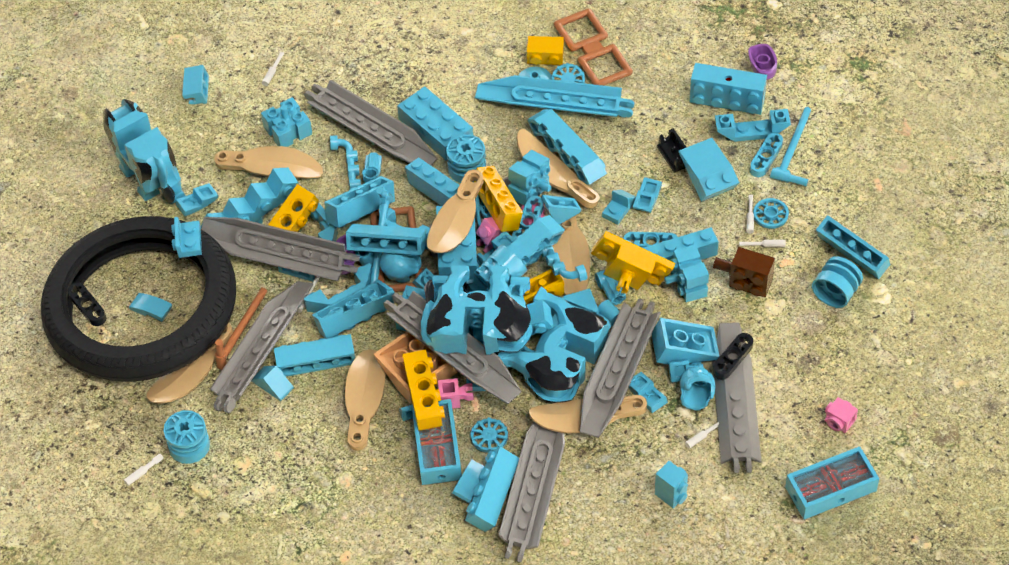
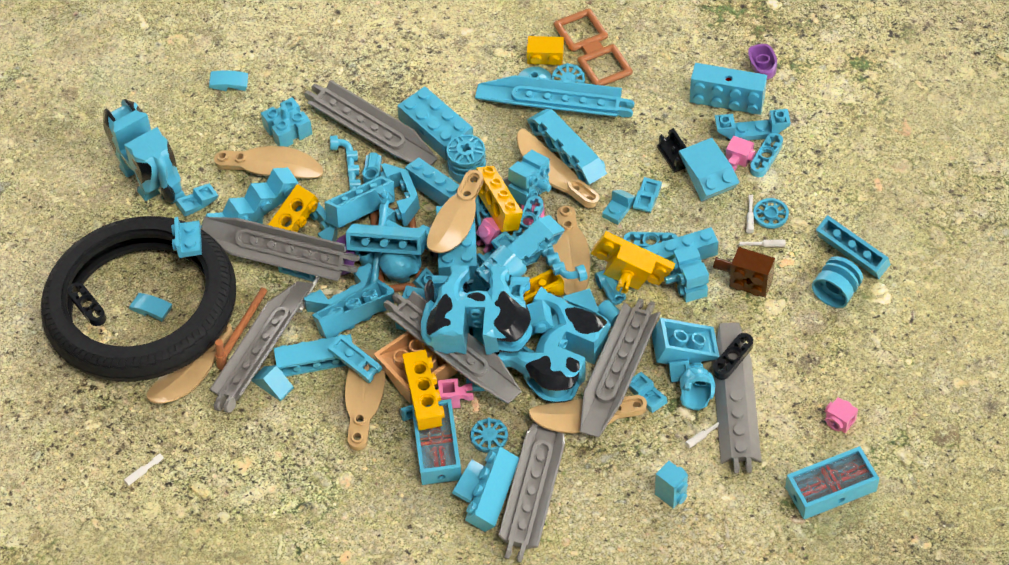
(186, 436): medium azure wheel -> none
(195, 84): medium azure hinge -> none
(233, 79): none -> medium azure slope
(272, 70): white piece -> none
(354, 358): none -> medium azure plate
(410, 205): none -> medium azure slope
(561, 207): medium azure slope -> none
(740, 152): none -> bright pink brick
(781, 173): medium azure bar -> none

